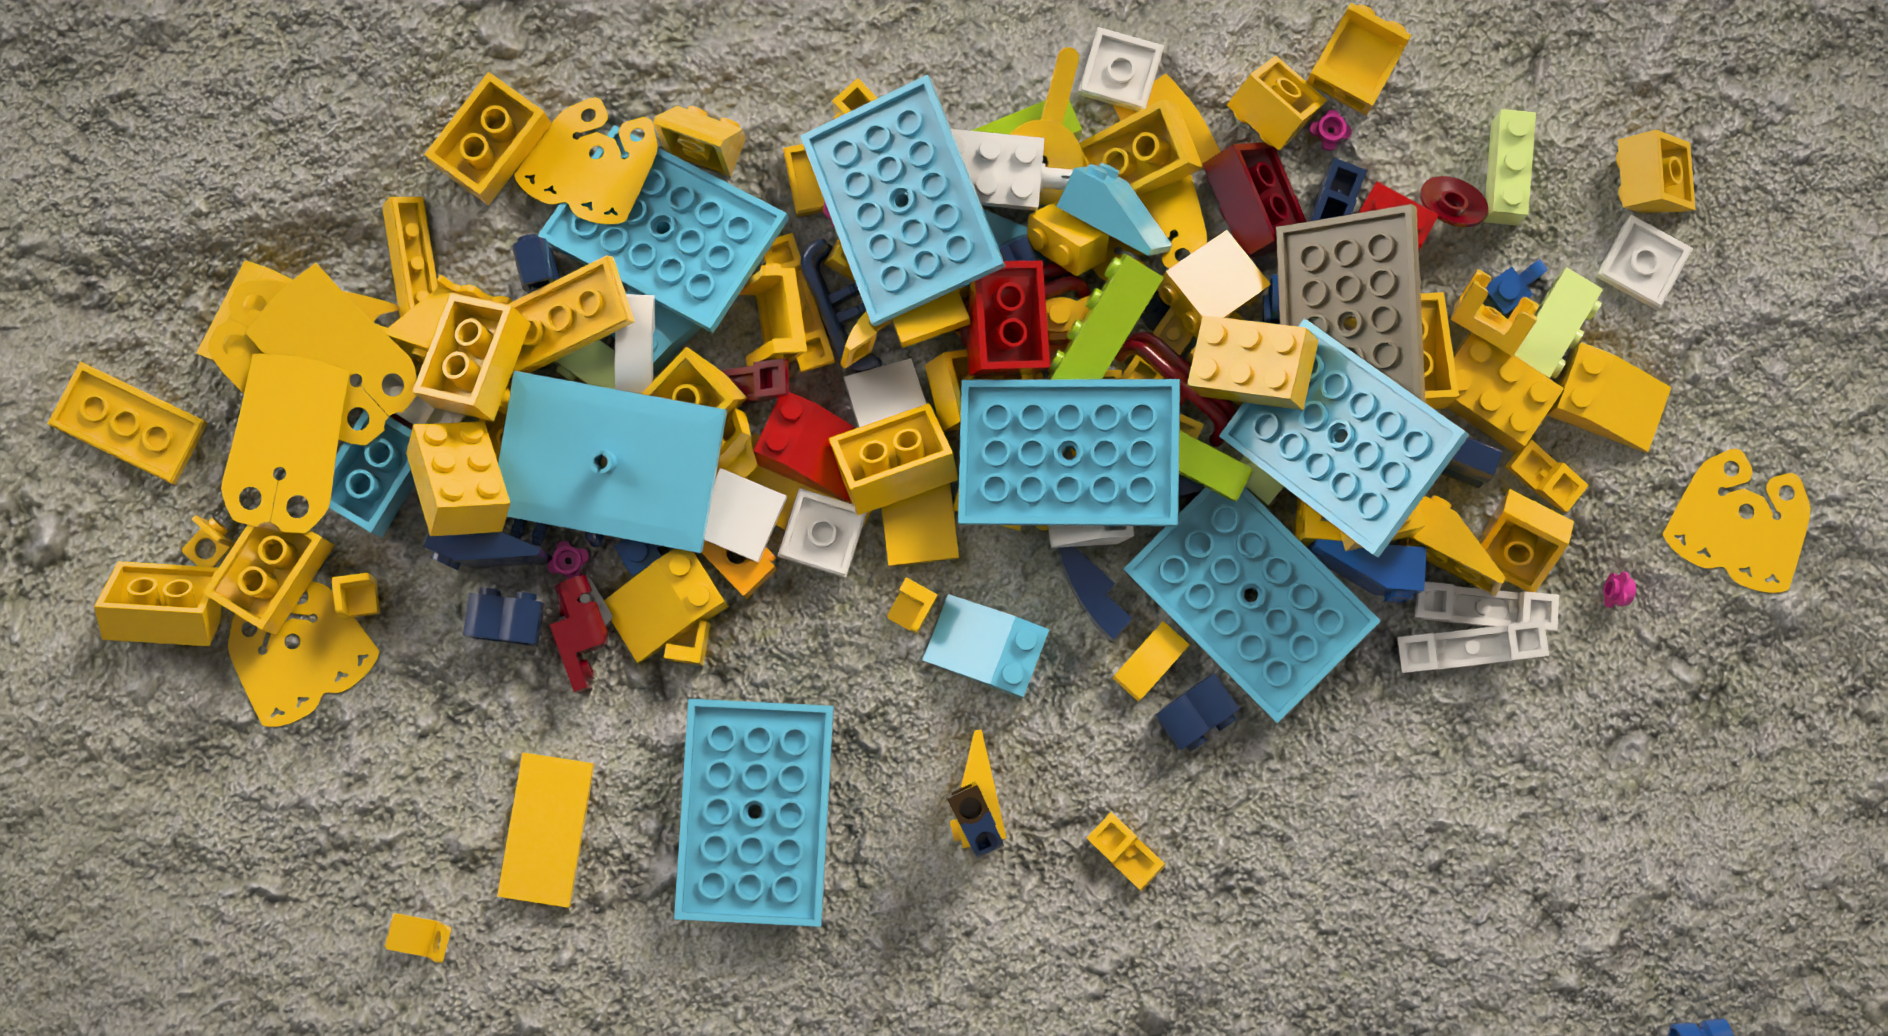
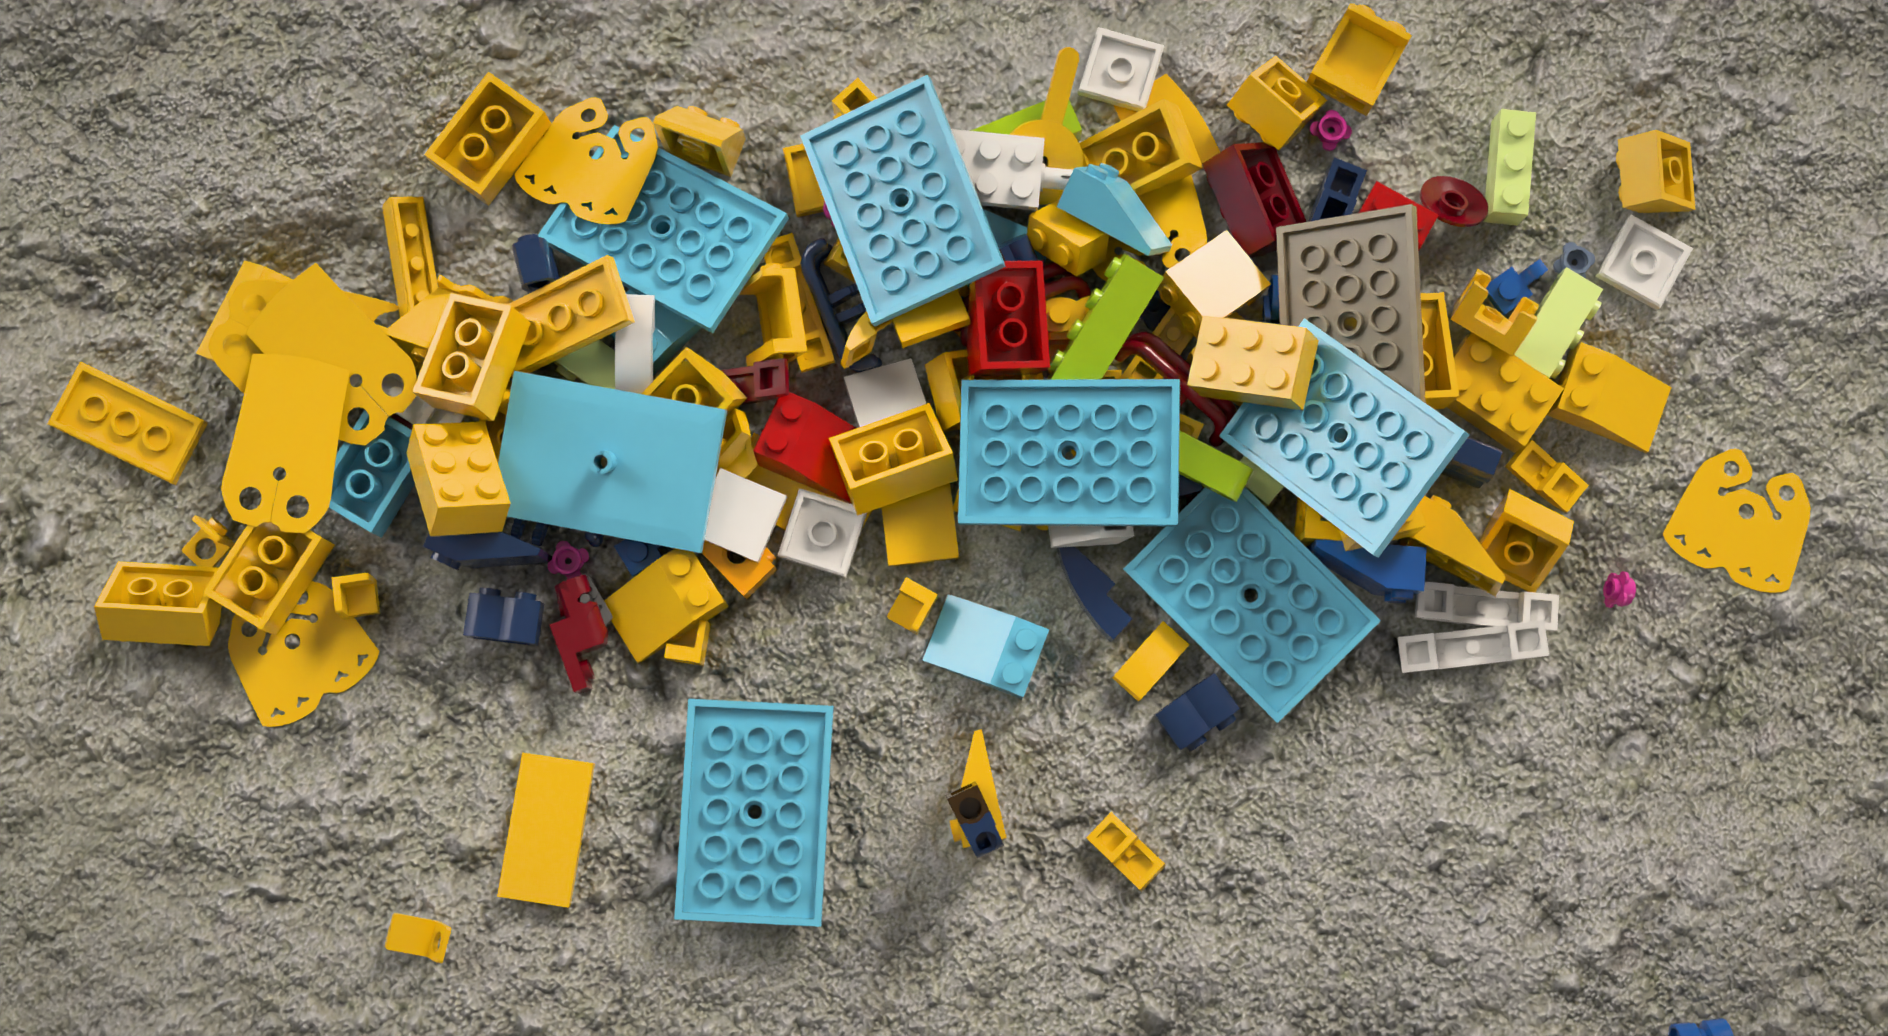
(1573, 252): none -> sand blue plate

